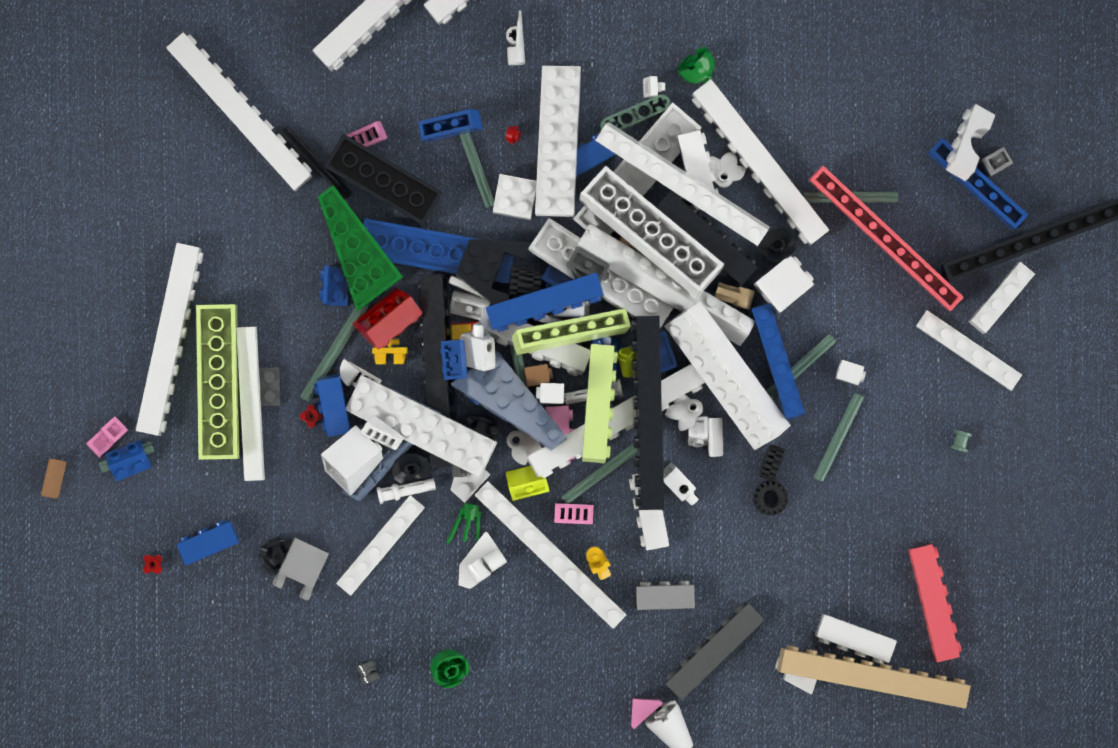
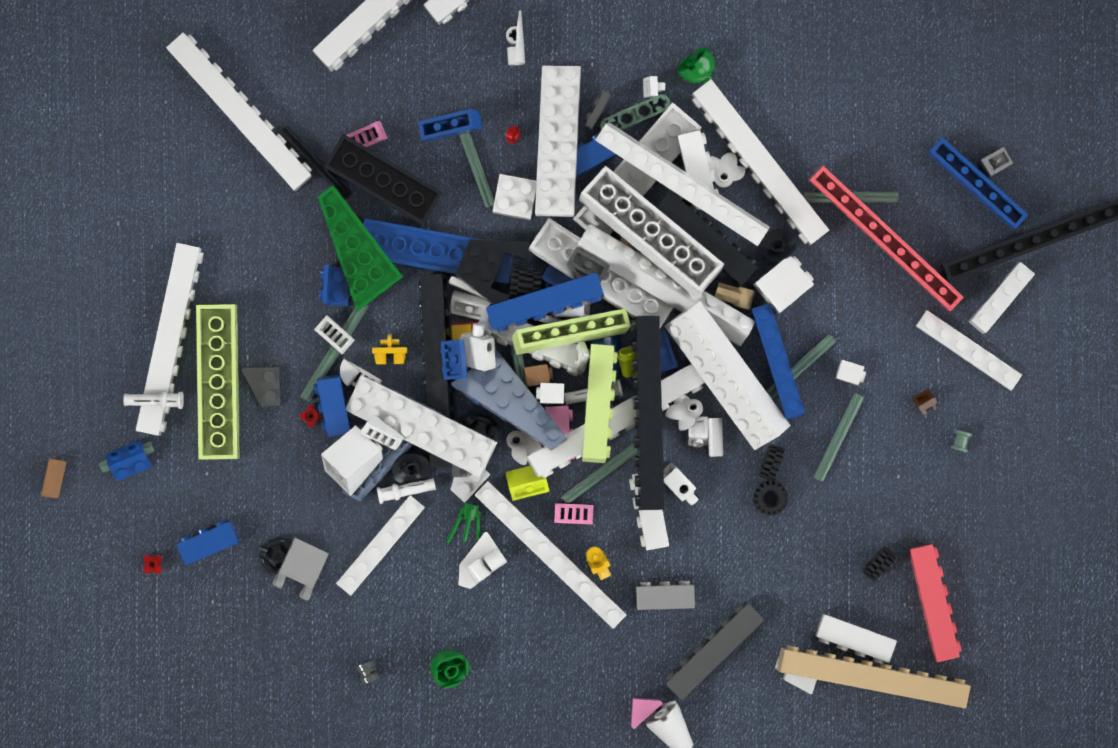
(107, 437): bright pink slope -> none
(163, 400): none -> white pin
(250, 403): white tile -> none
(324, 324): none -> white slope
(388, 318): red slope -> none
(583, 355): none -> white tile
(600, 103): none -> dark grey plate
(879, 563): none -> black tyre
(924, 401): none -> reddish brown tile
(963, 159): white arch -> none

